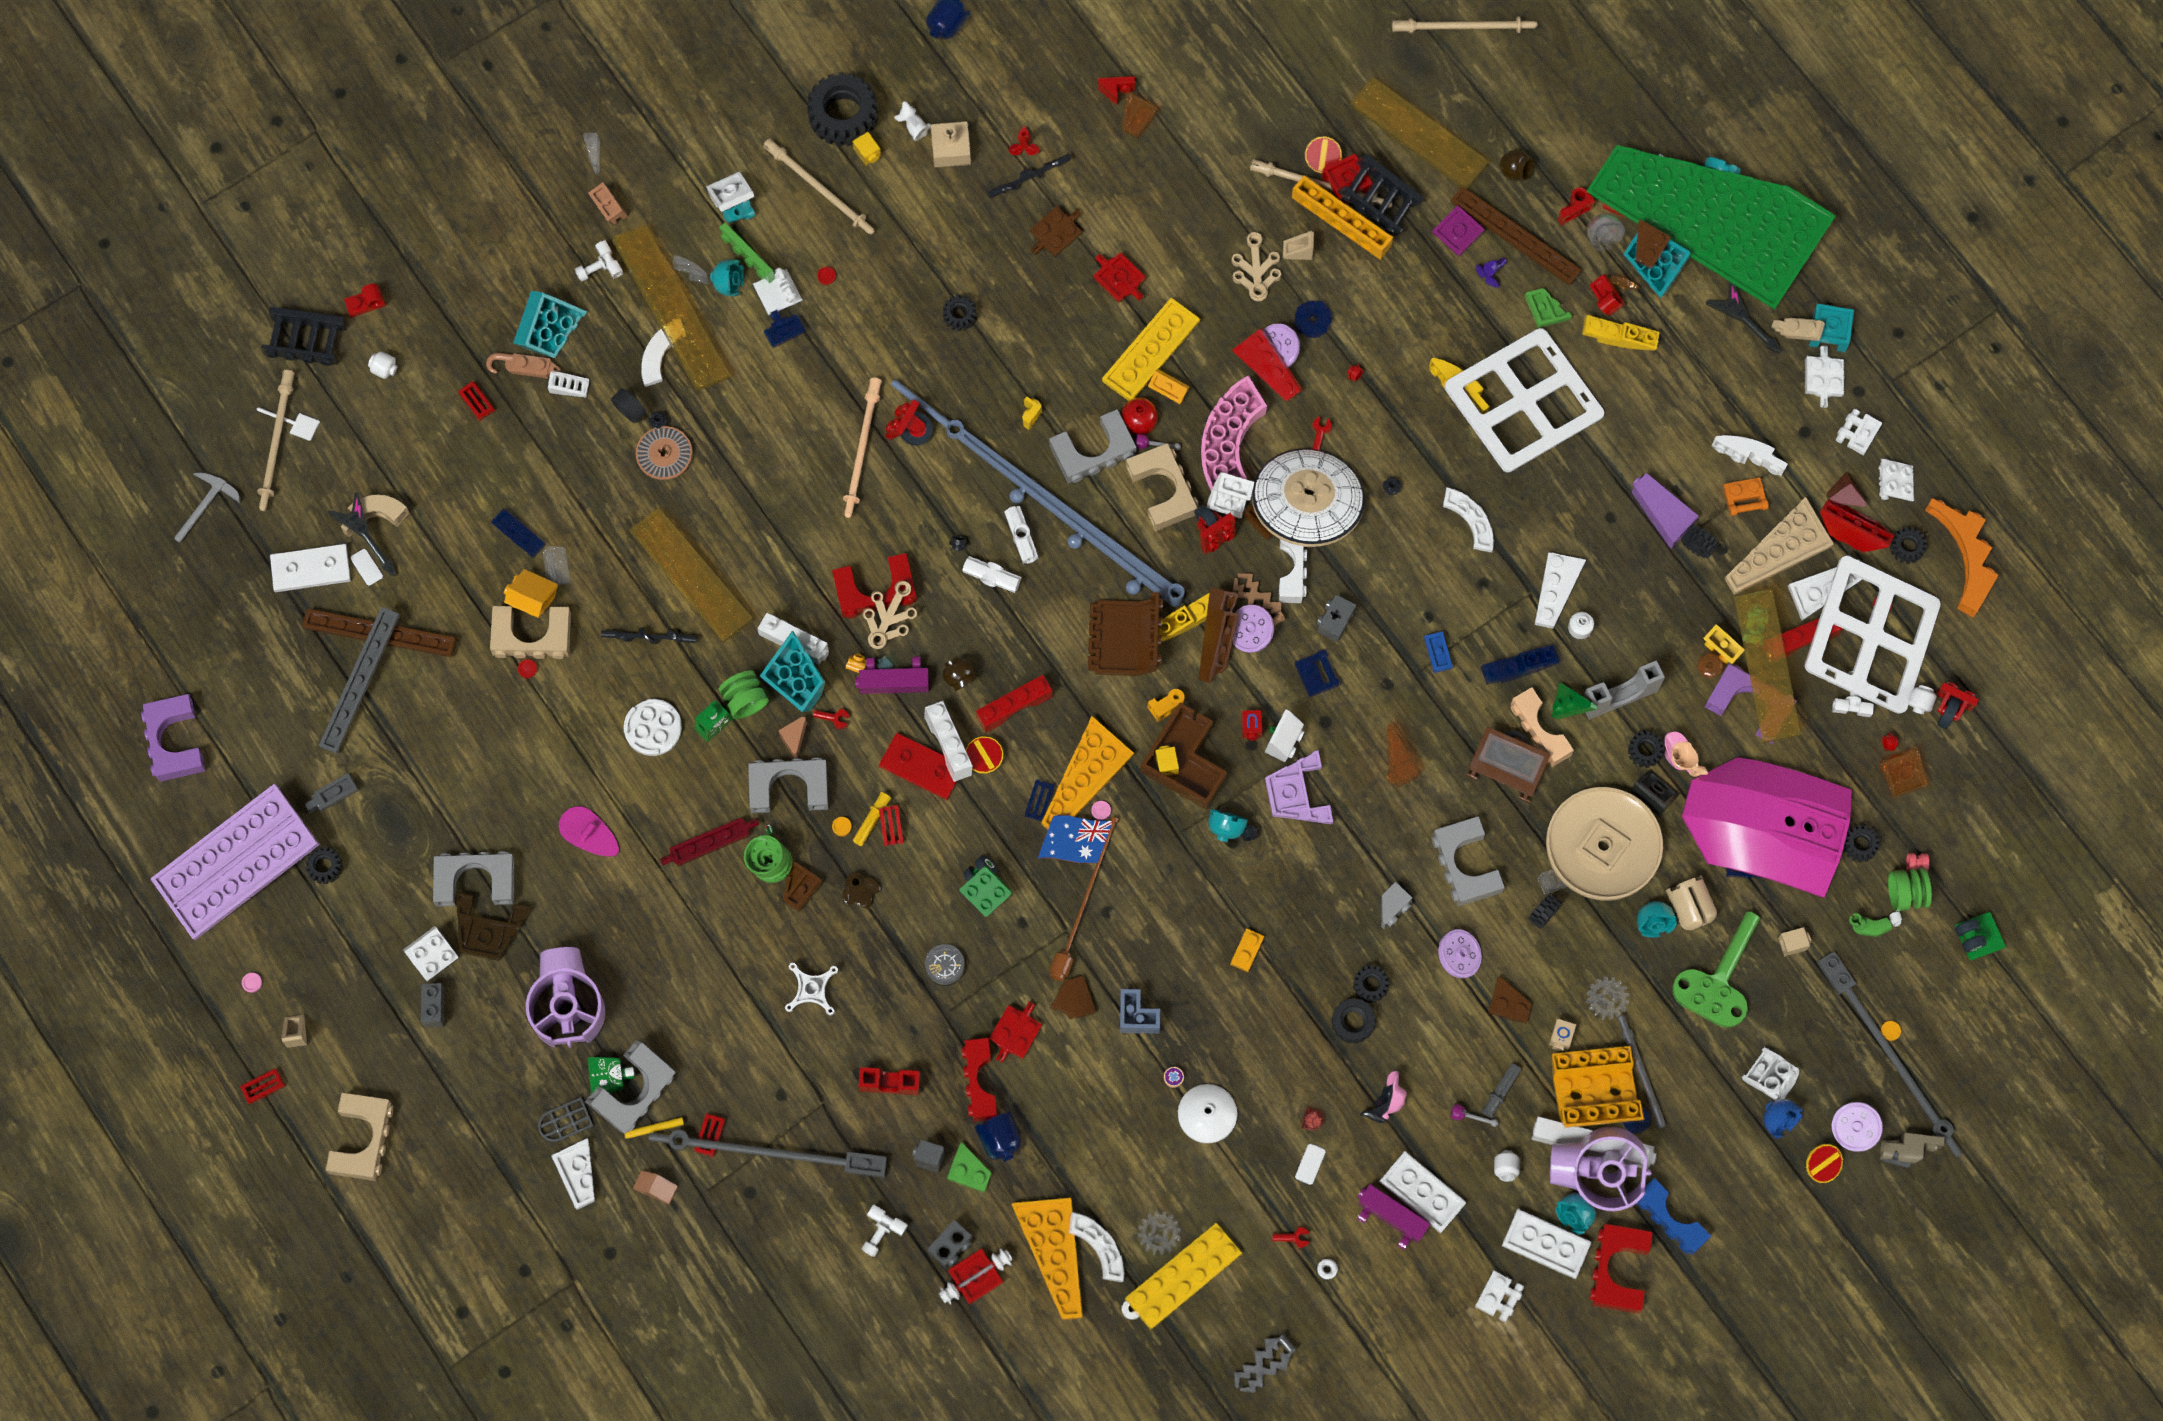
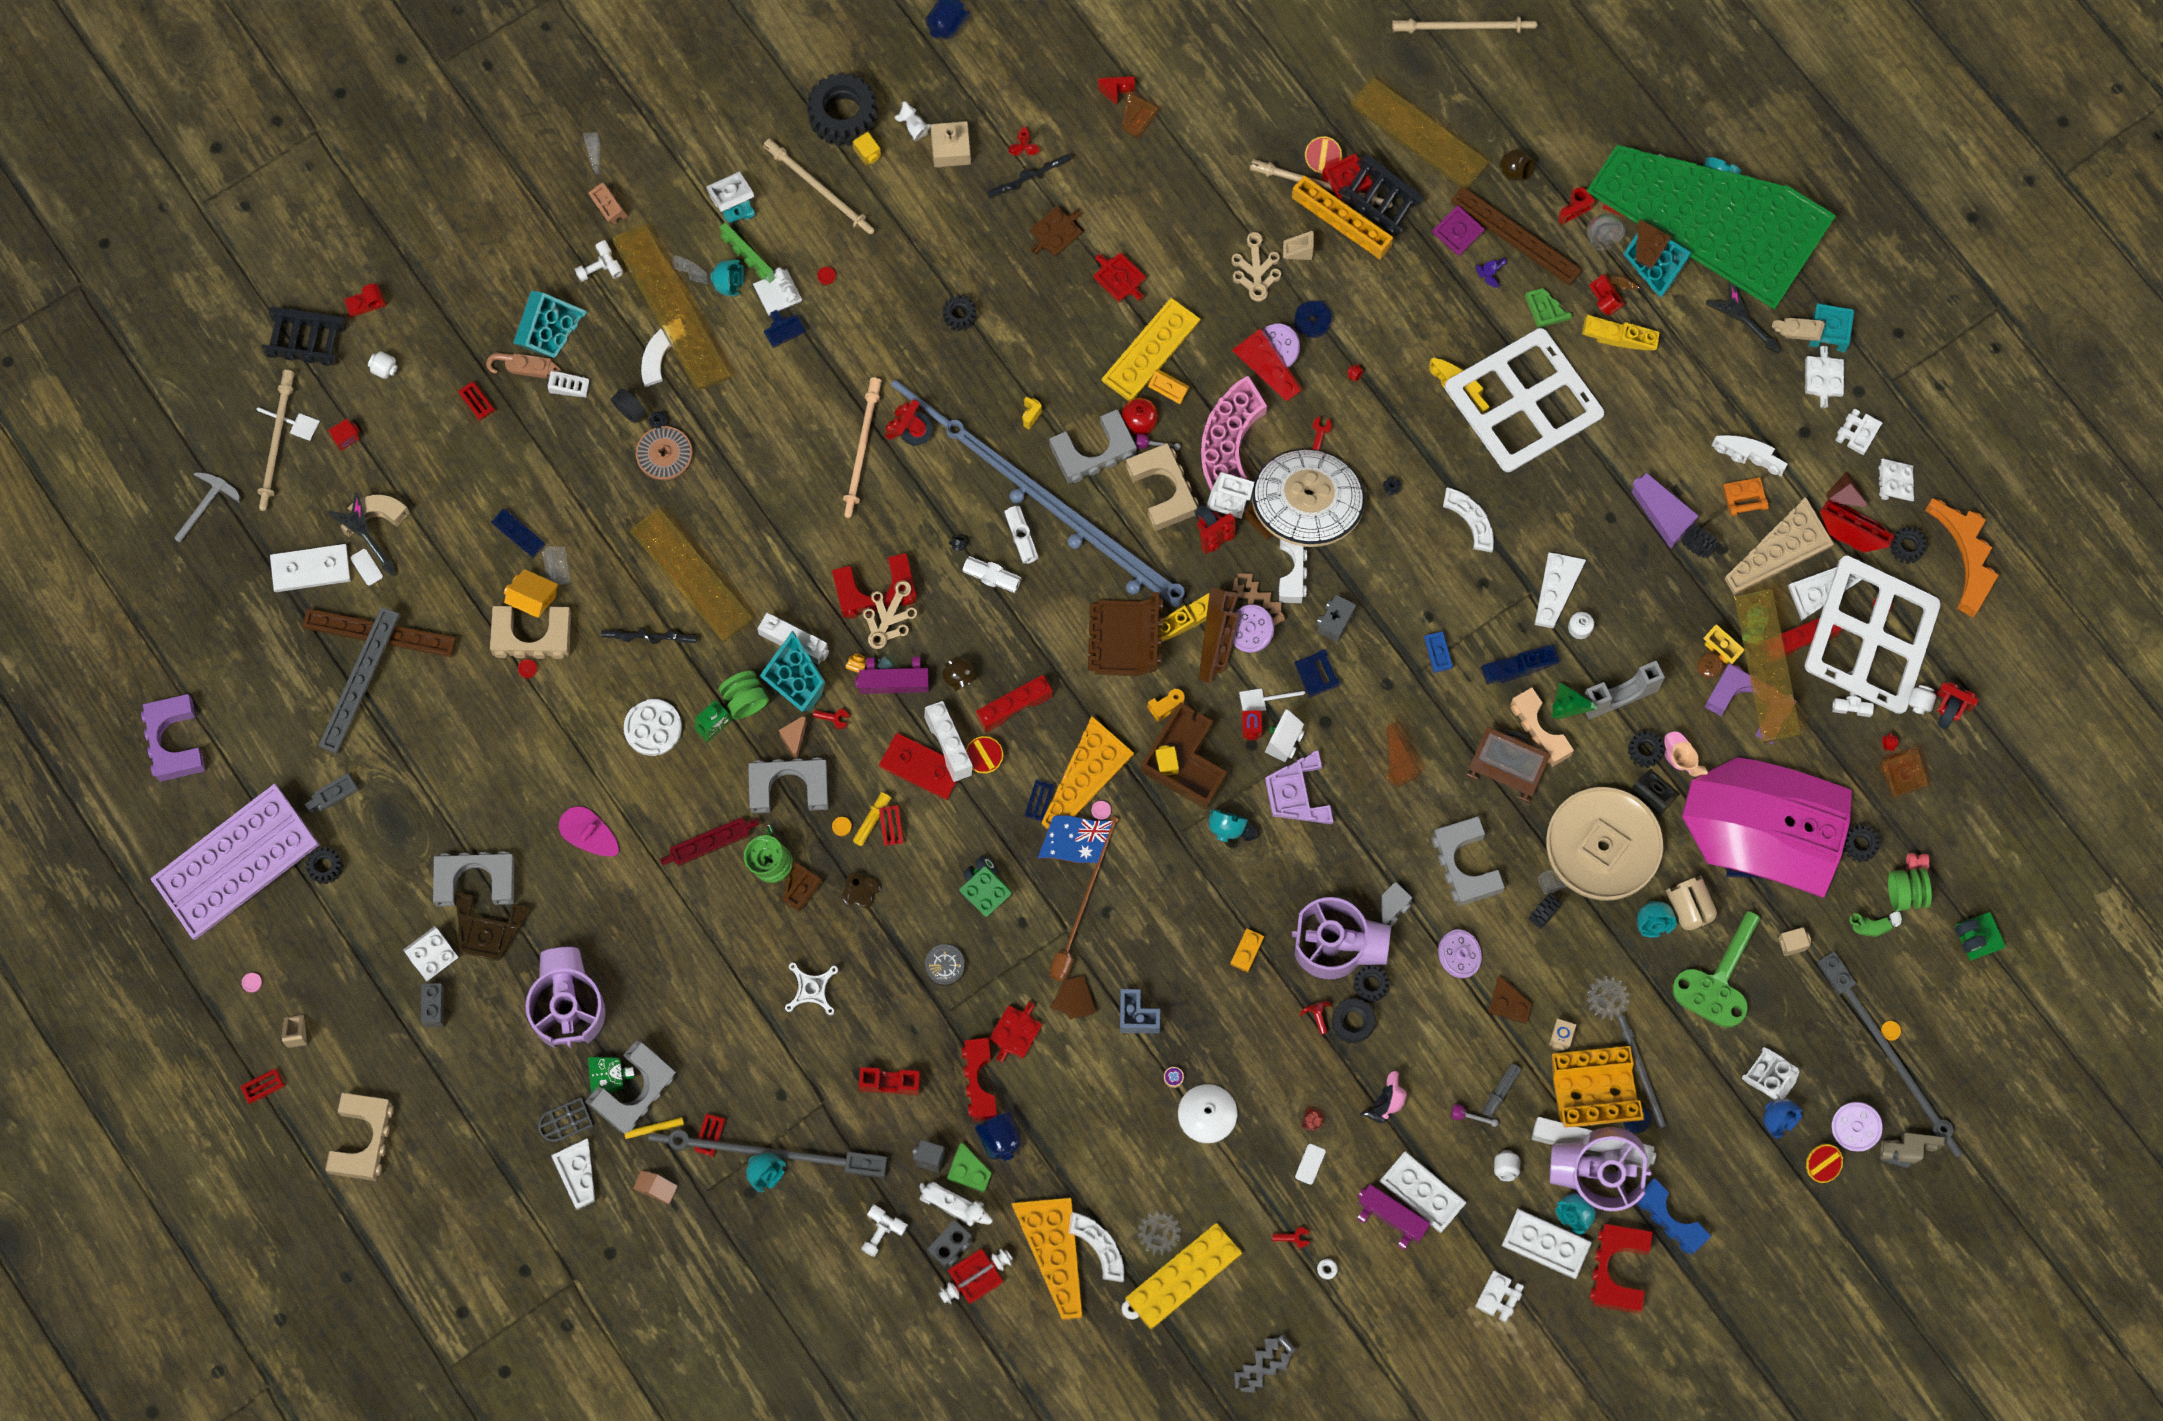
(344, 434): none -> red brick
(764, 1170): none -> teal cylinder
(954, 1204): none -> white animal
(1255, 701): none -> white piece
(1317, 1009): none -> red plant
(1370, 943): none -> lavender animal

